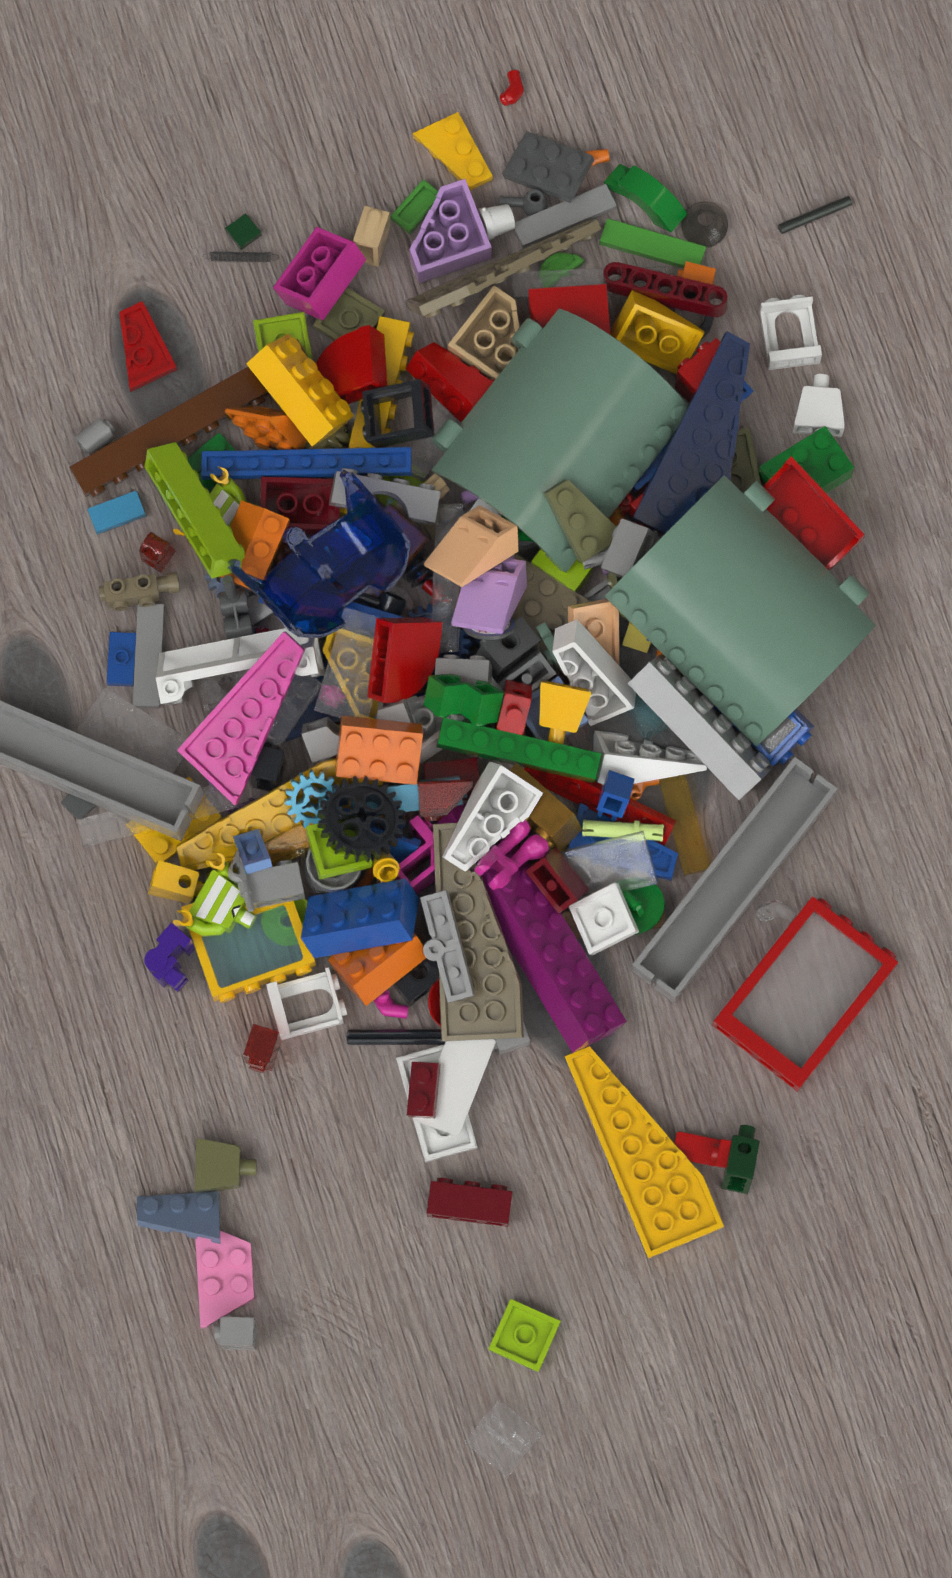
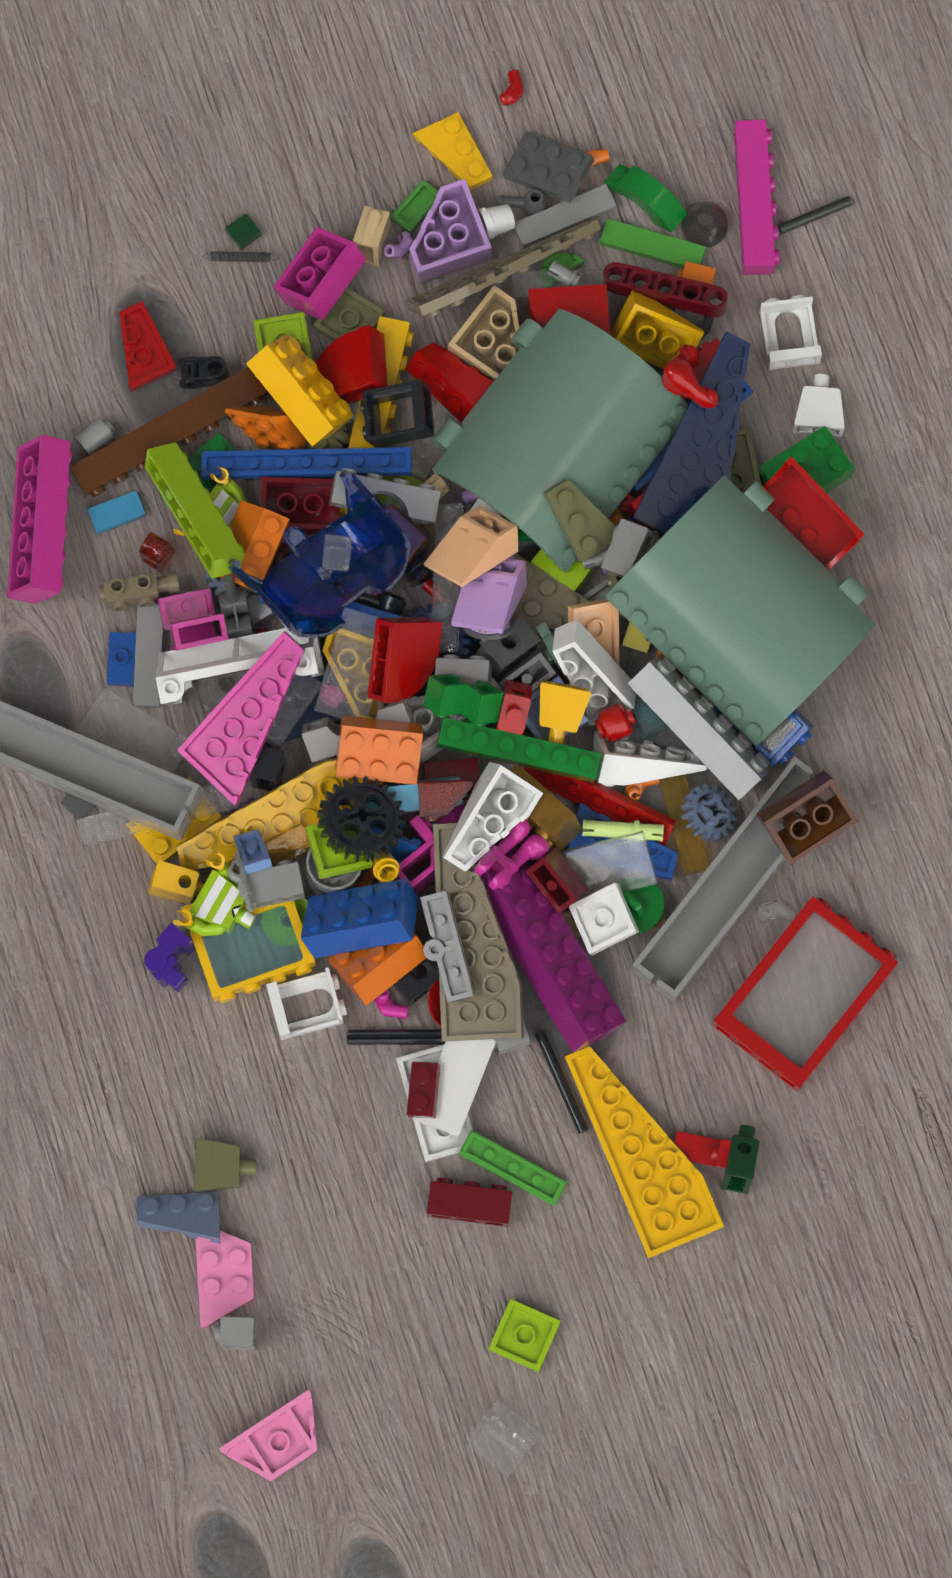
(39, 519): none -> dark pink brick
(191, 618): none -> dark pink piece
(200, 371): none -> black piece
(262, 1048): clear red brick -> none
(277, 1440): none -> bright pink wing
(302, 804): medium azure gear -> none
(336, 552): none -> clear panel
(400, 249): none -> lavender arm
(512, 1168): none -> bright green tile
(561, 1082): none -> black bar
(564, 274): none -> light grey pin
(615, 722): none -> red head
(615, 795): blue brick -> none
(682, 381): none -> red head
(708, 813): none -> sand blue gear
(754, 197): none -> dark pink brick
(807, 817): none -> reddish brown slope

